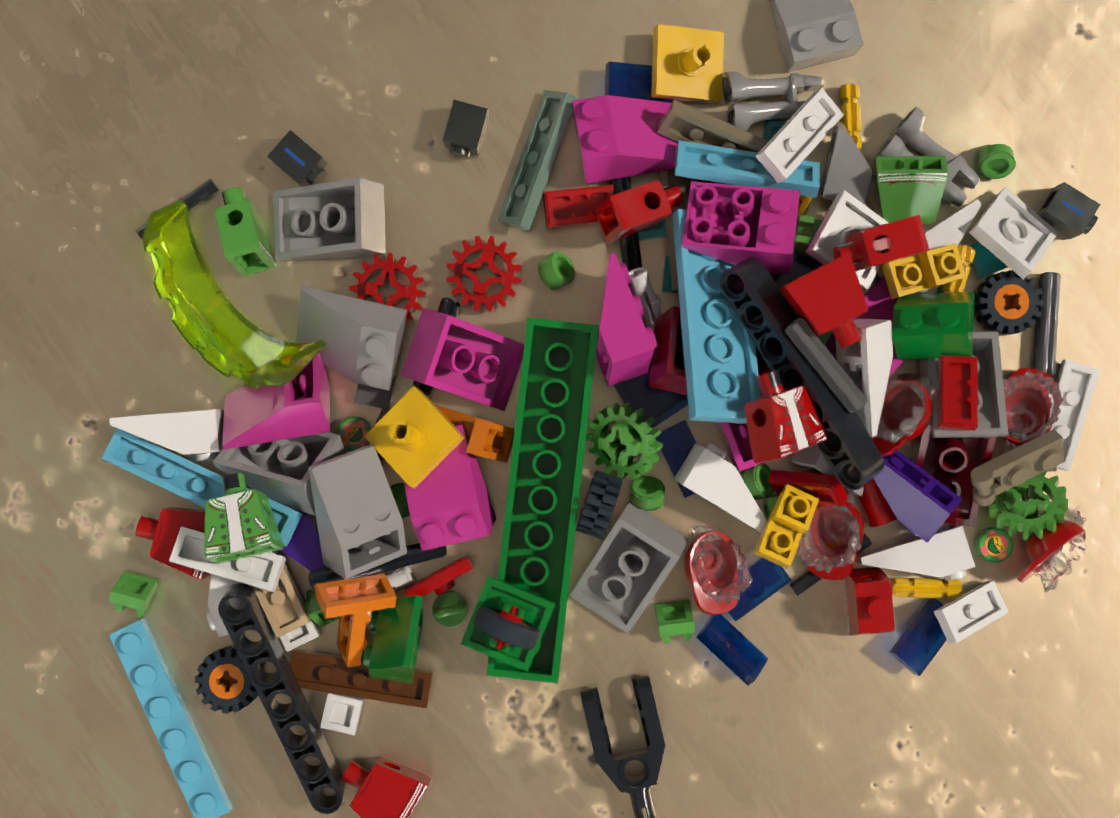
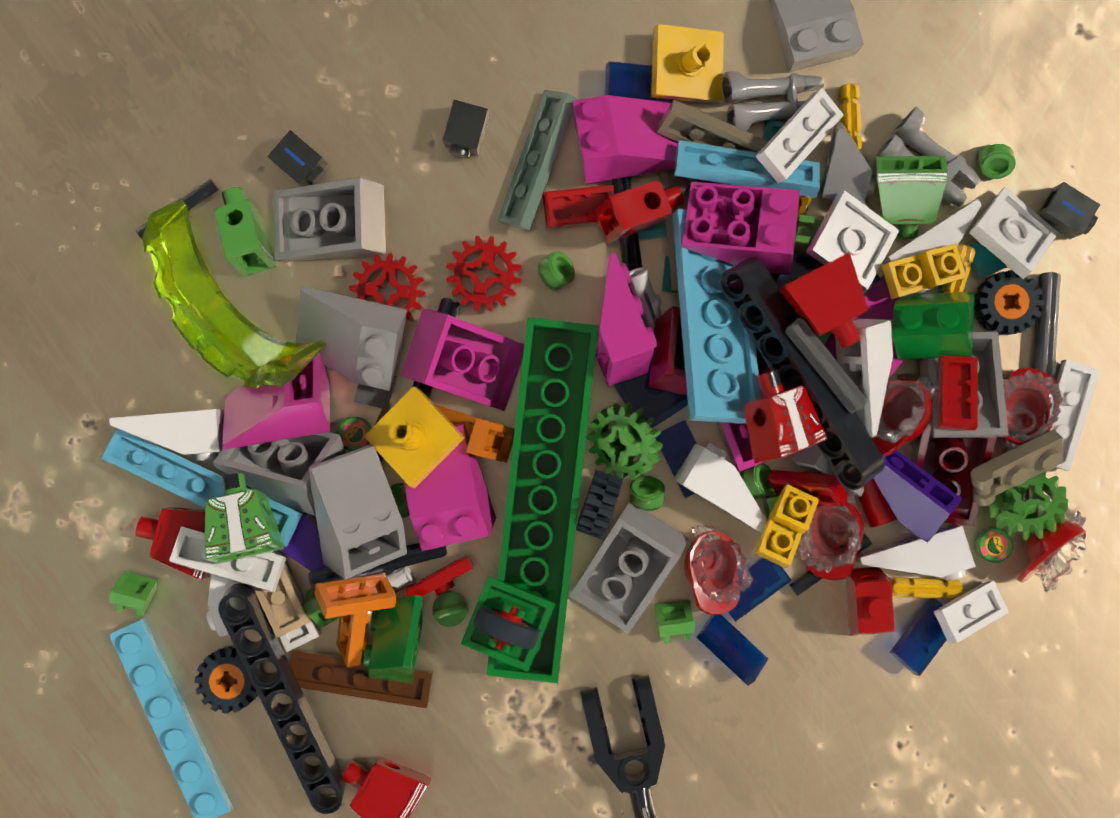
(342, 713): white plate -> none
(885, 243): red torso -> none

